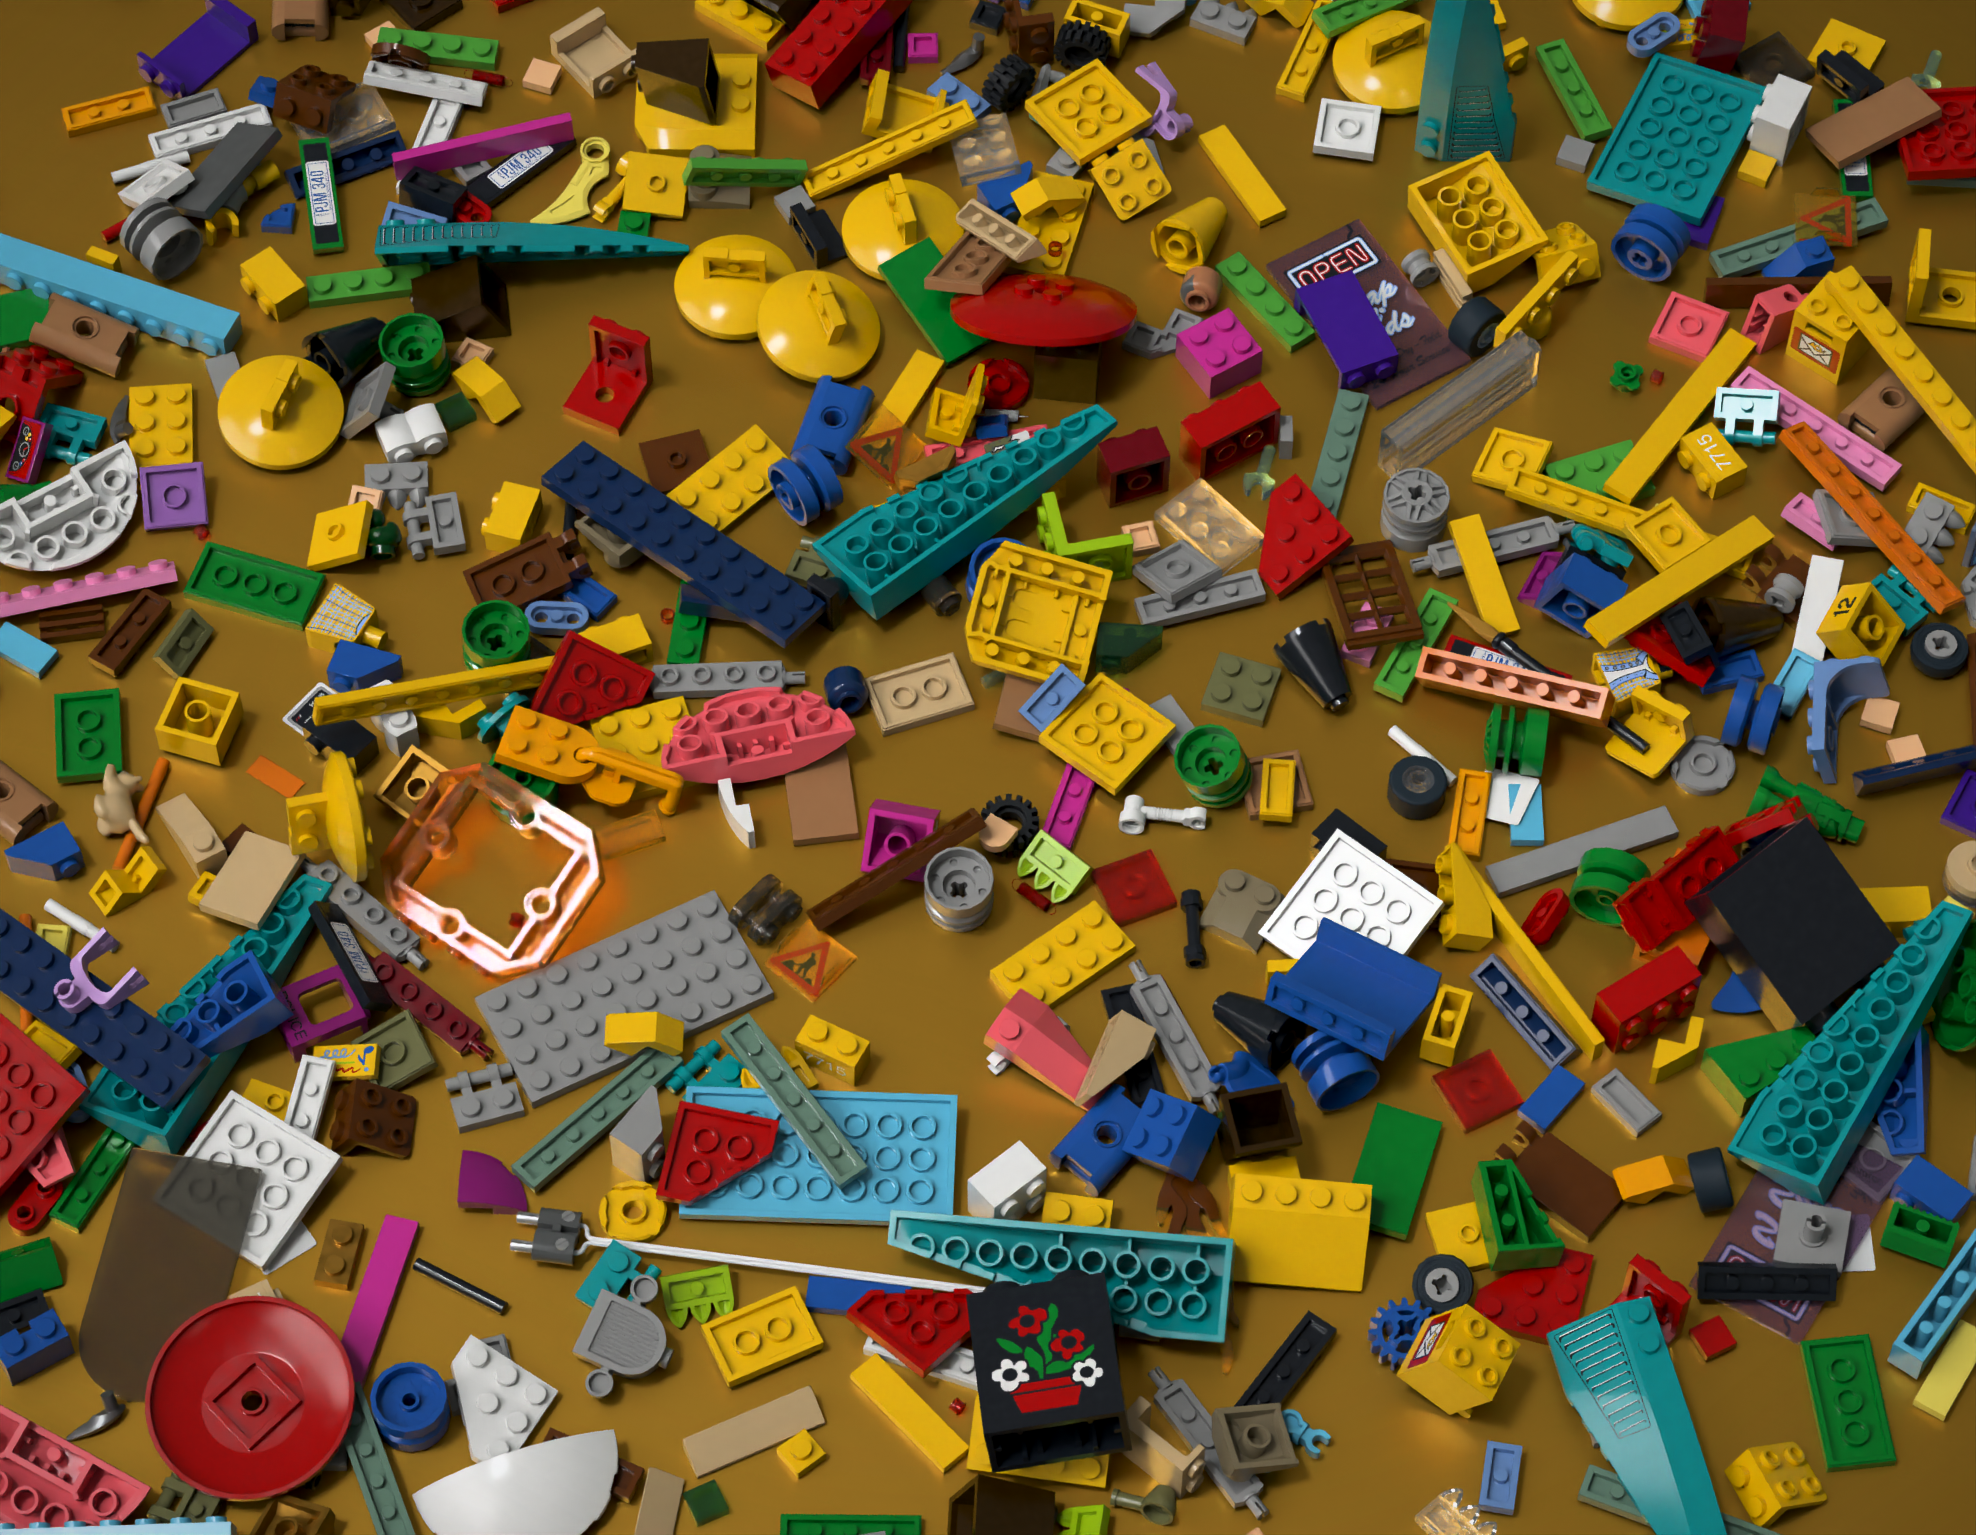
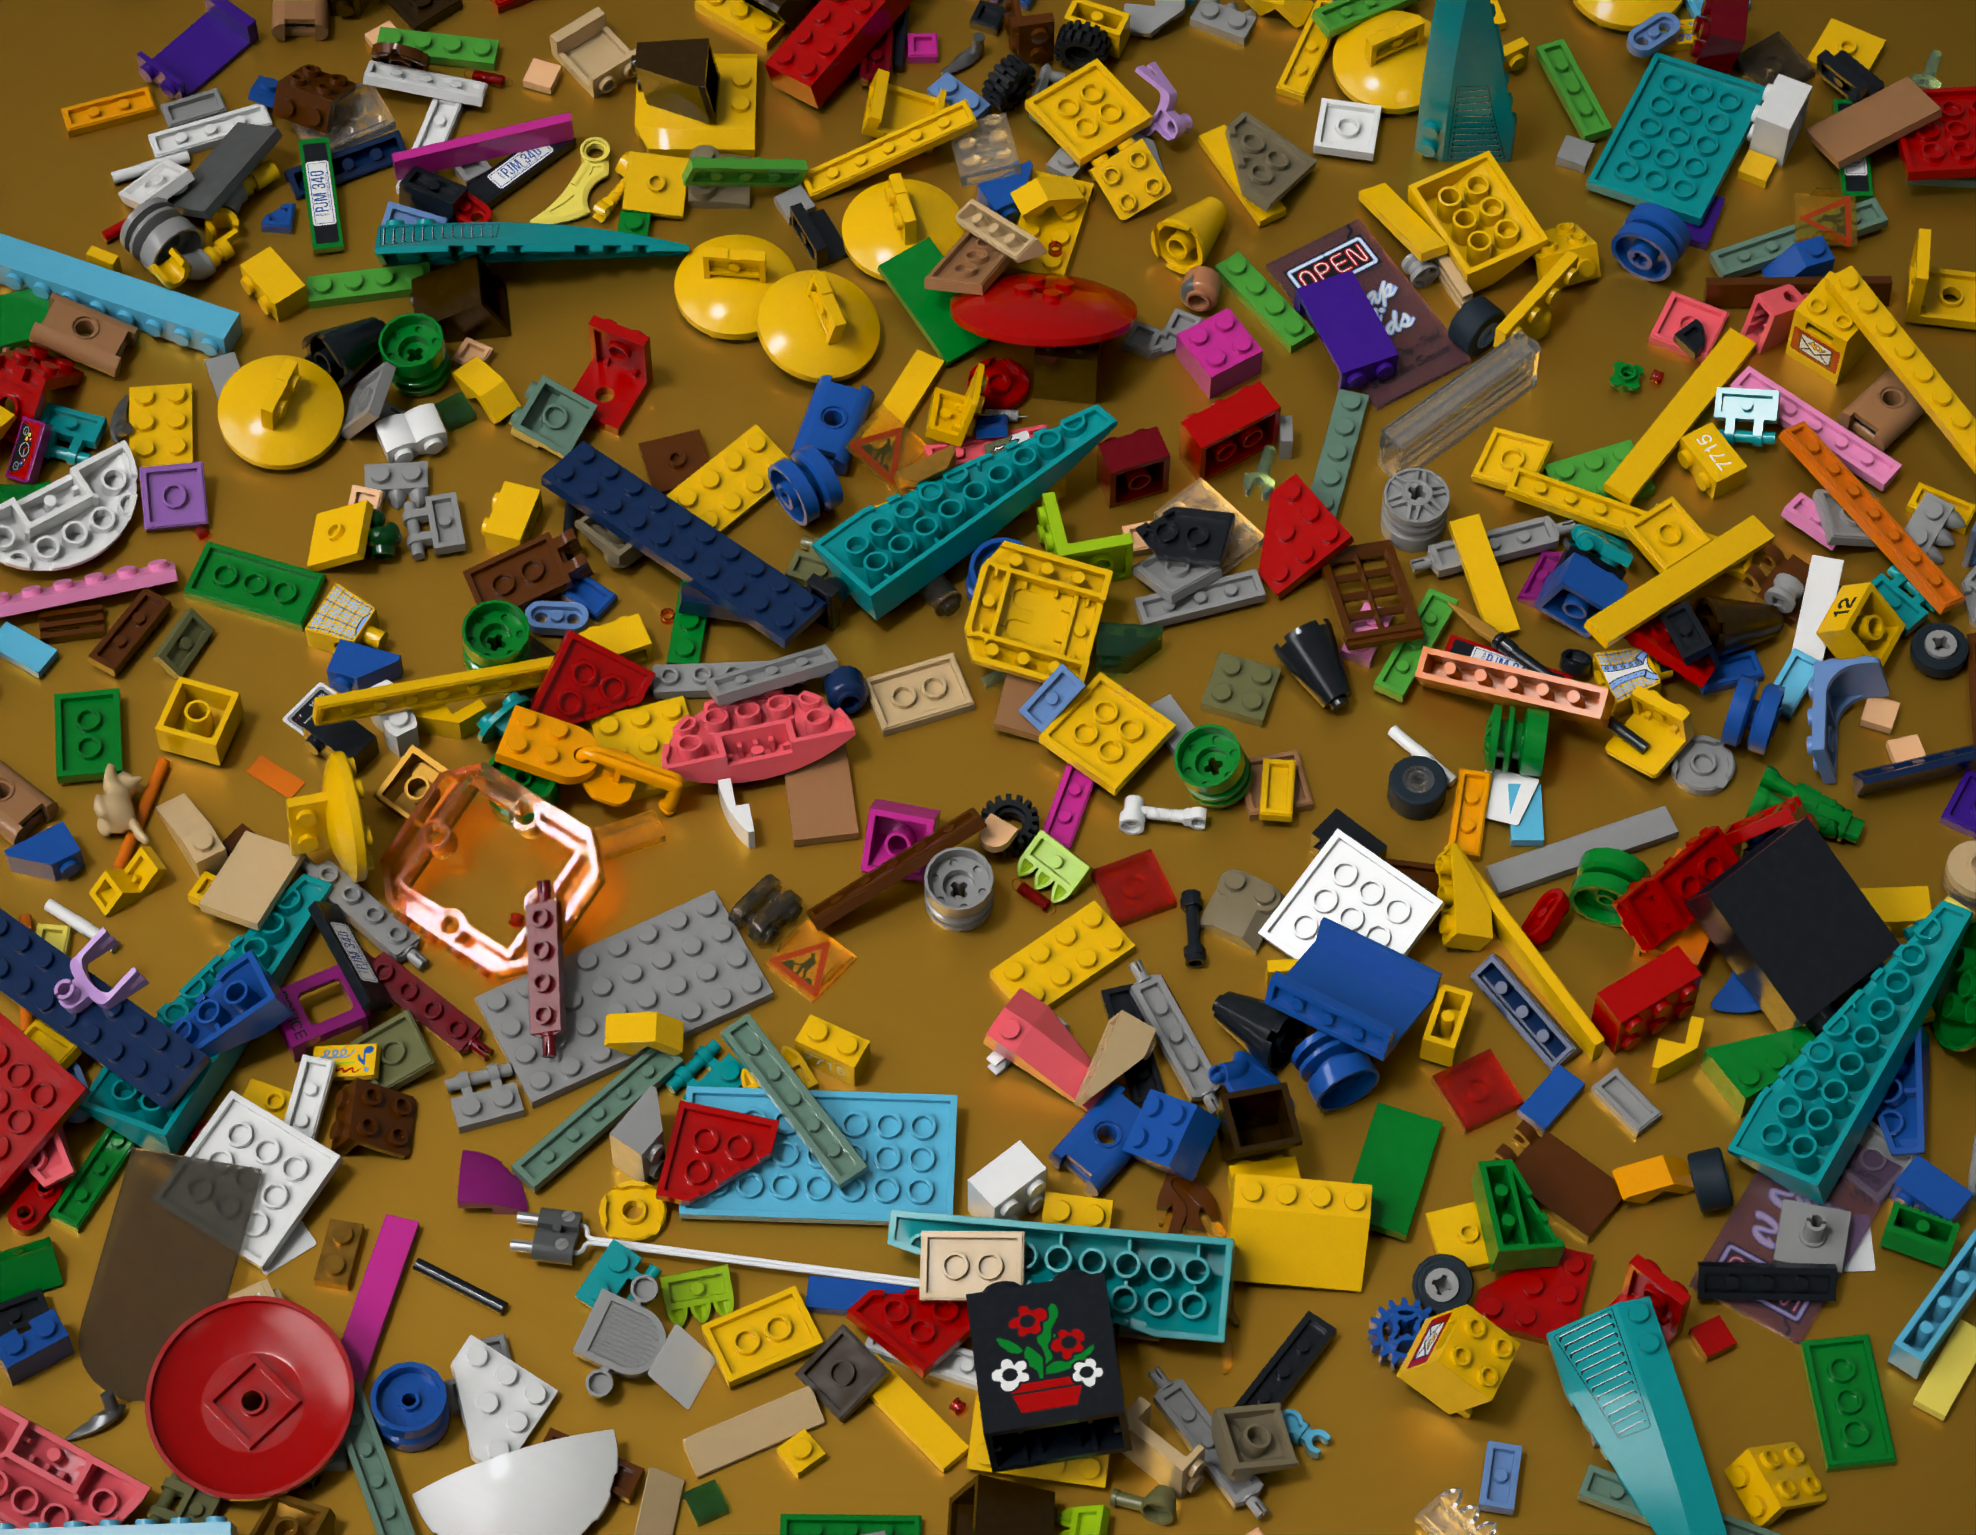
(195, 265): none -> yellow piece
(545, 969): none -> plate
(552, 417): none -> sand green plate
(682, 1366): none -> white sticker
(772, 675): none -> light grey plate
(843, 1373): none -> dark brown tile
(968, 1262): none -> tan tile
(1190, 535): none -> black tile
(1265, 161): none -> dark tan plate
(1403, 222): none -> yellow tile
(1575, 662): none -> black tile
(1691, 339): none -> black tile

